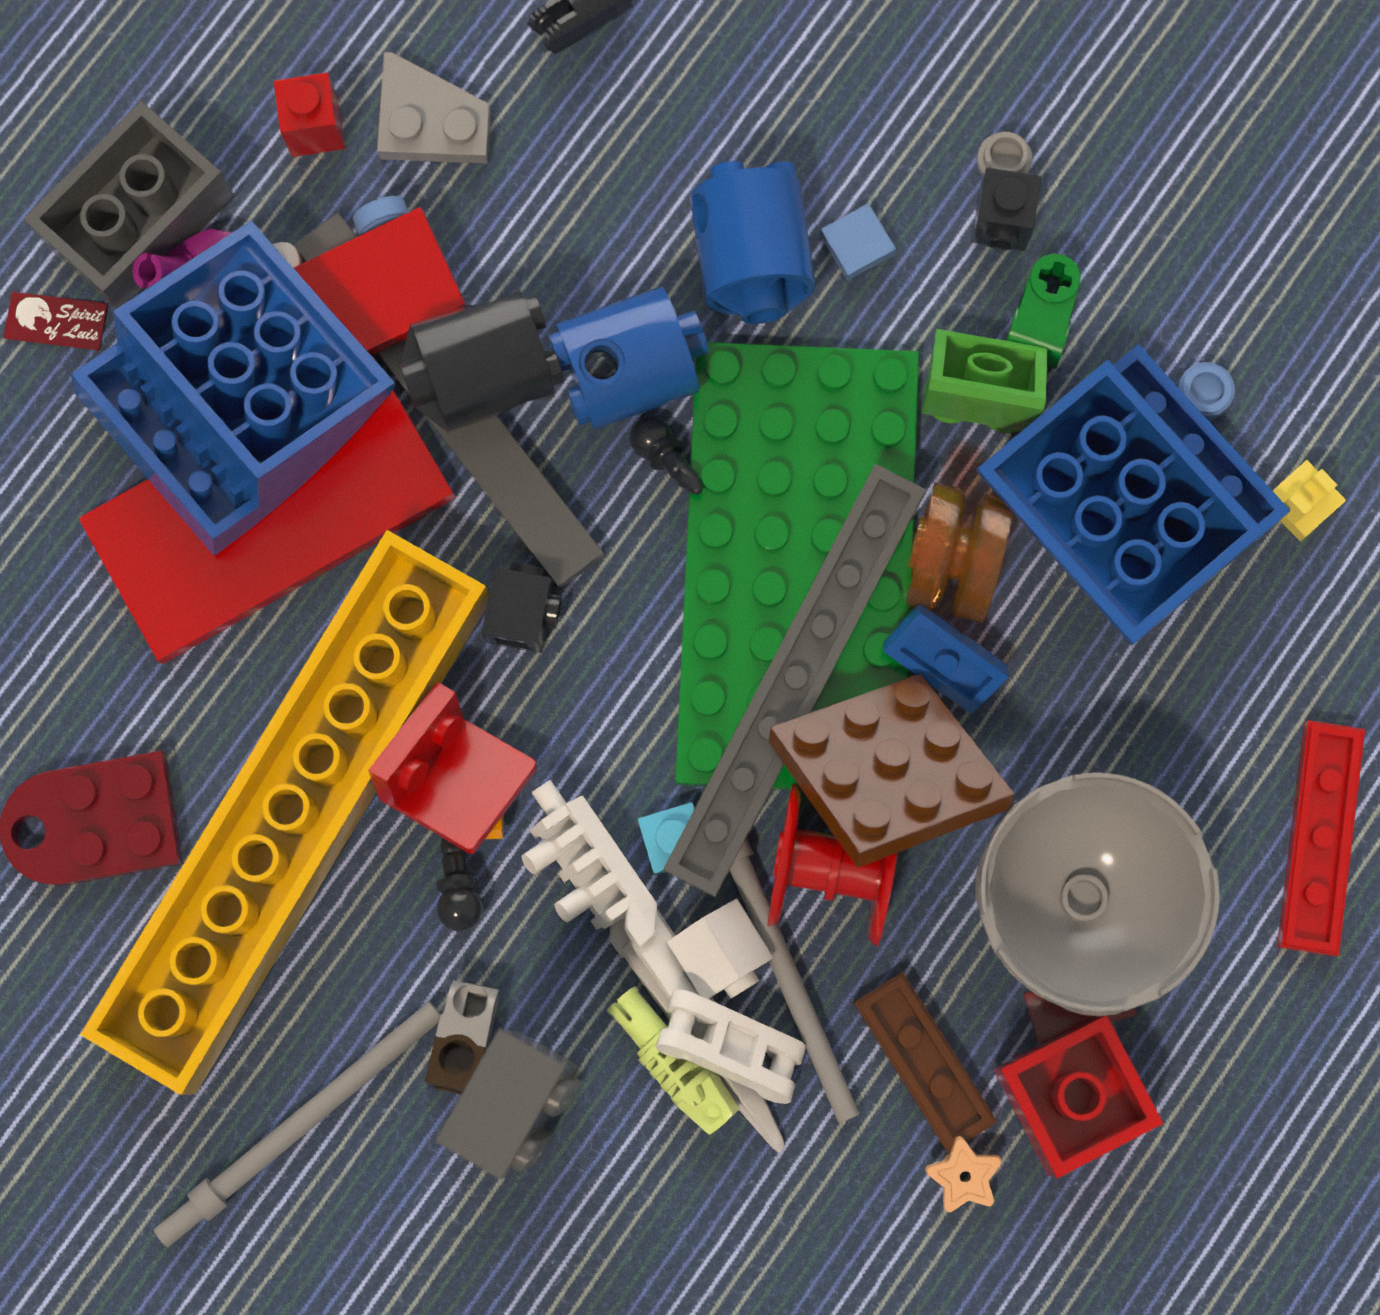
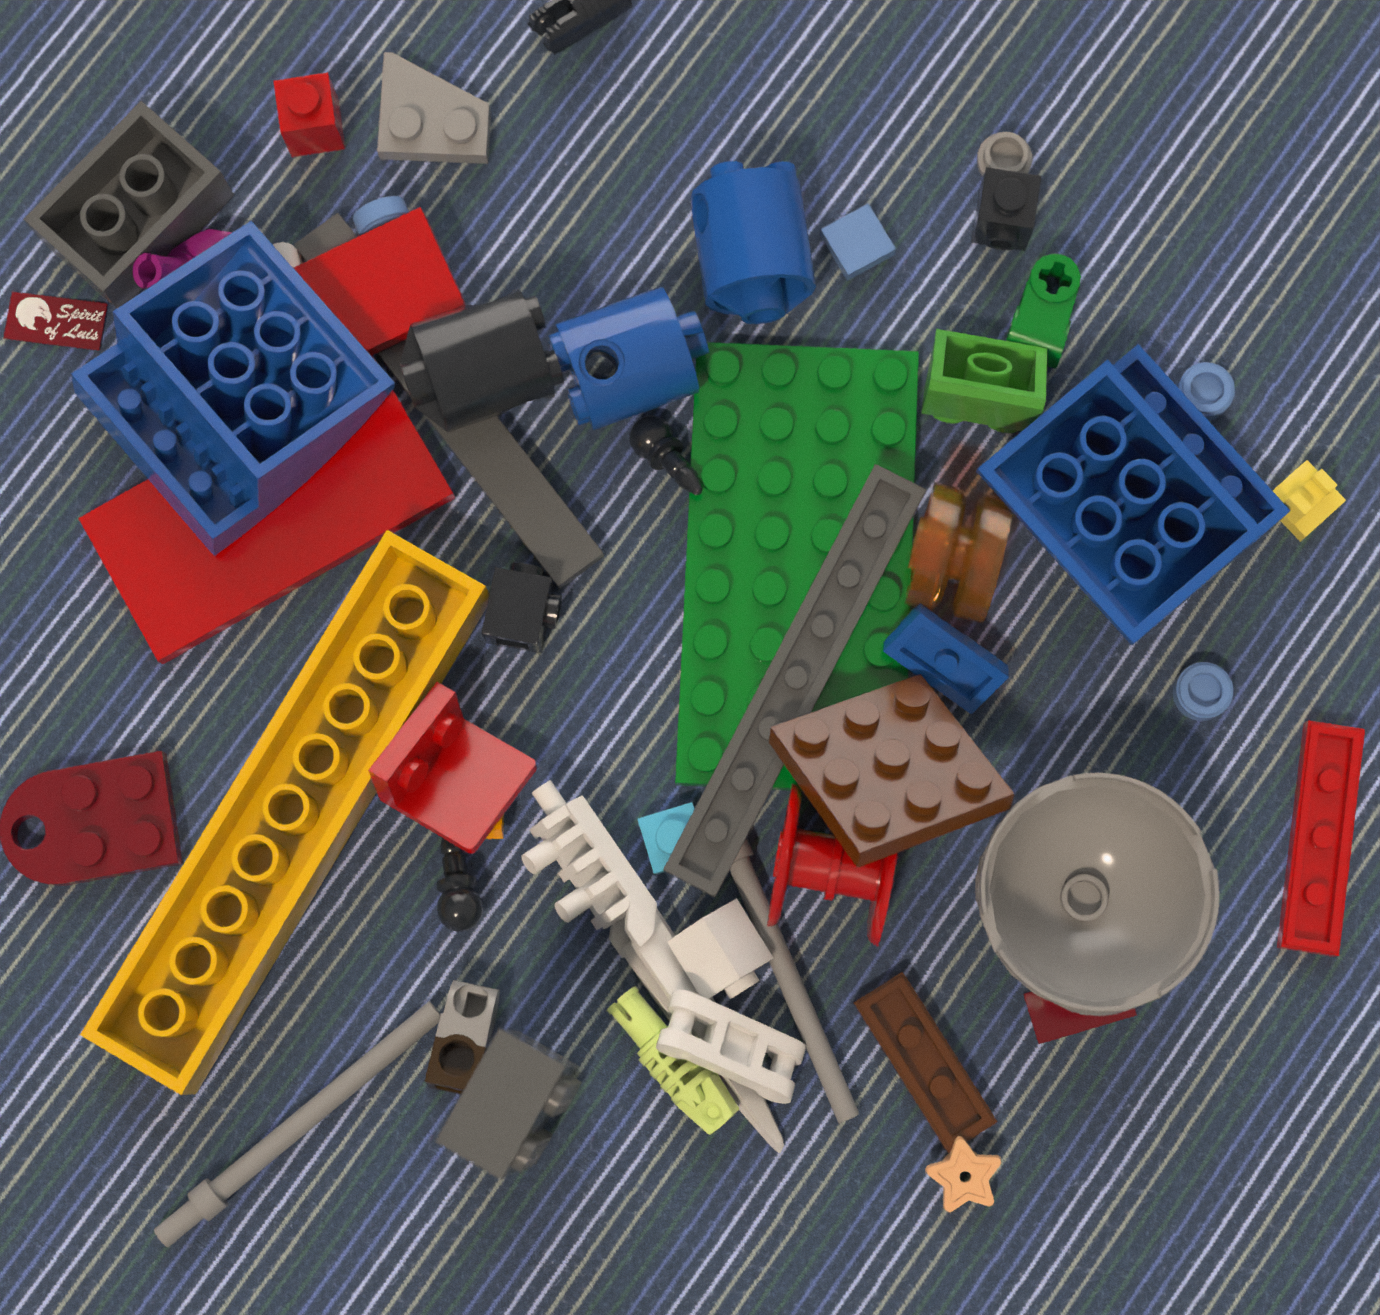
(1077, 1096): red brick -> none
(1202, 691): none -> medium blue tile

